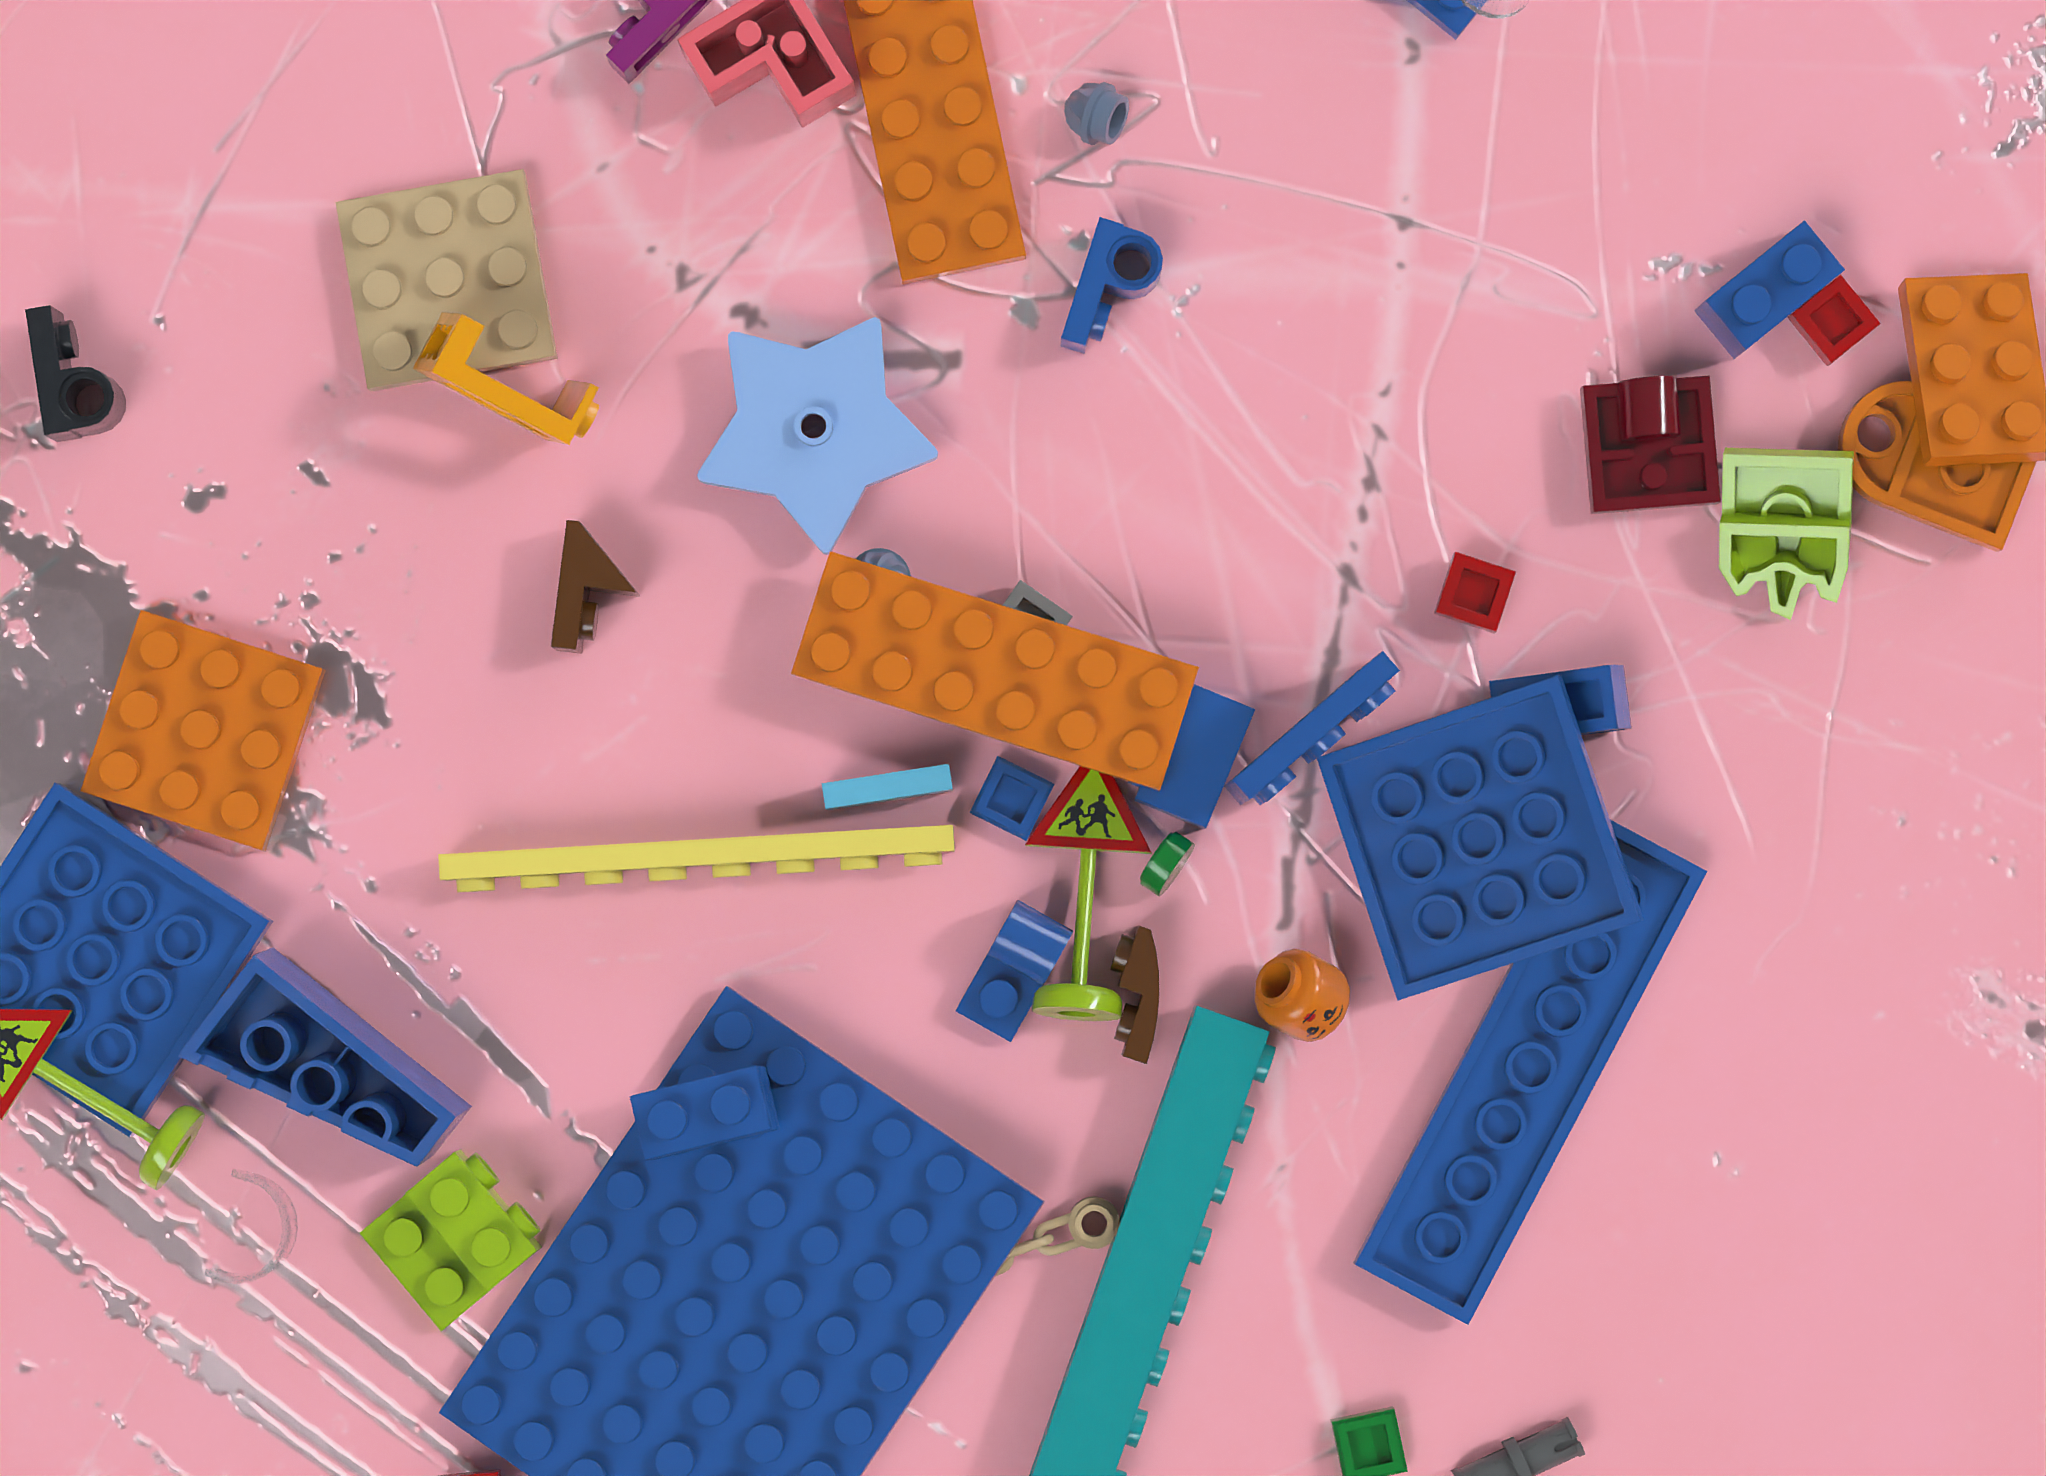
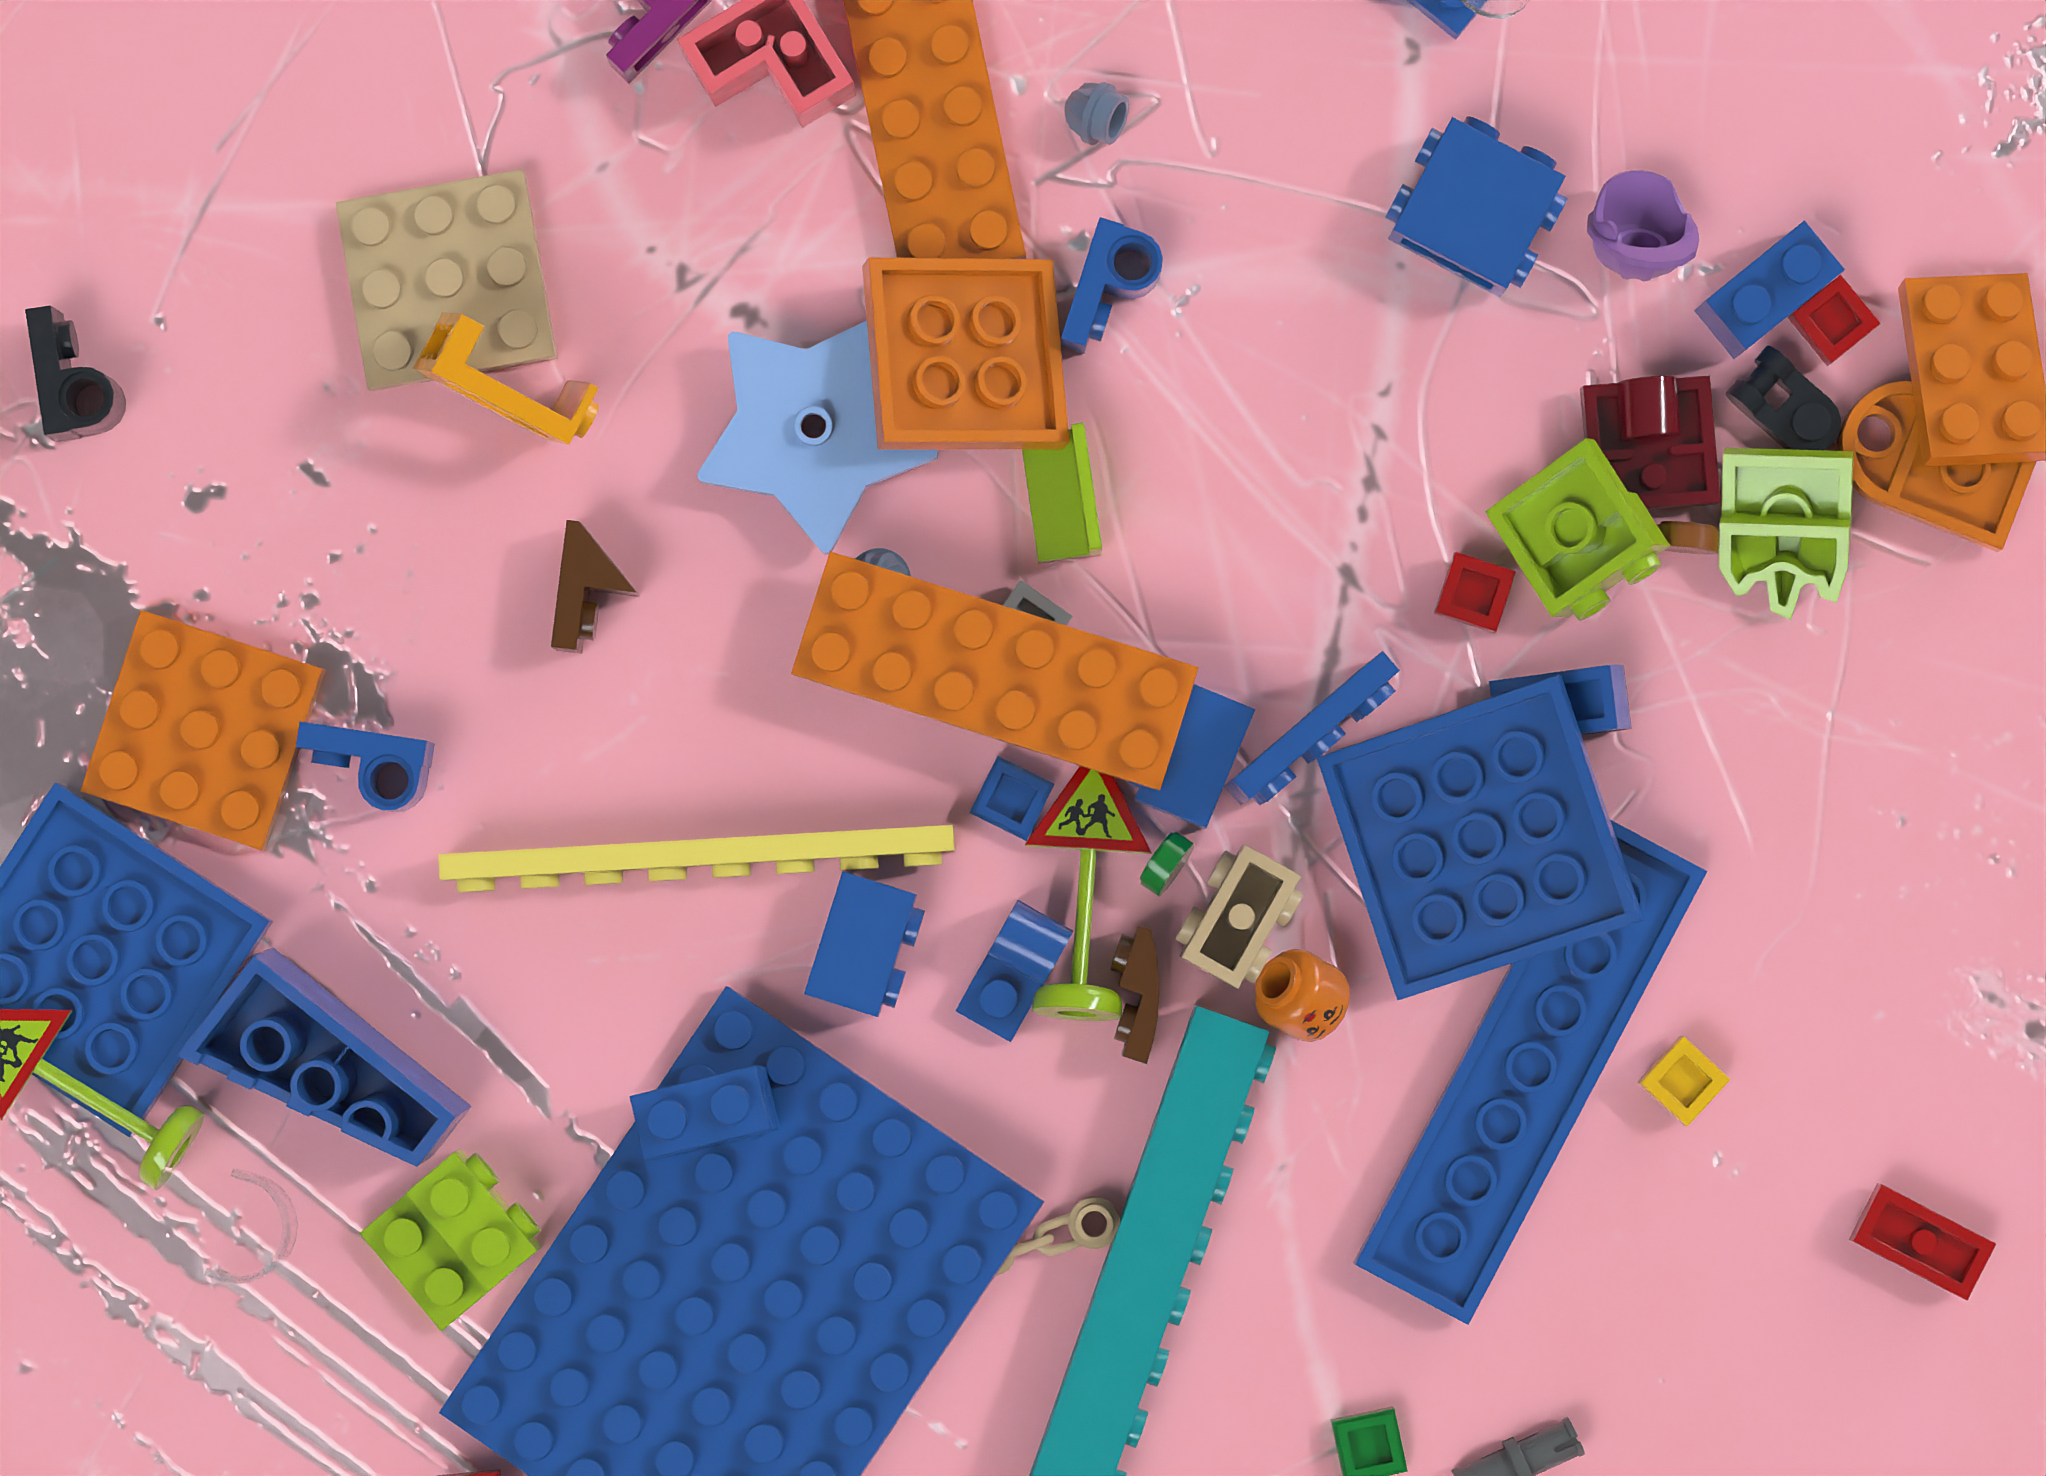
(336, 745): none -> blue plate
(863, 945): none -> blue brick
(887, 787): medium azure tile -> none
(965, 354): none -> orange plate
(1063, 500): none -> lime panel
(1239, 917): none -> tan brick
(1477, 205): none -> blue brick
(1578, 532): none -> lime plate
(1641, 226): none -> medium lavender piece
(1683, 1080): none -> yellow plate
(1690, 537): none -> dark orange tile
(1803, 420): none -> black plate
(1922, 1241): none -> red plate

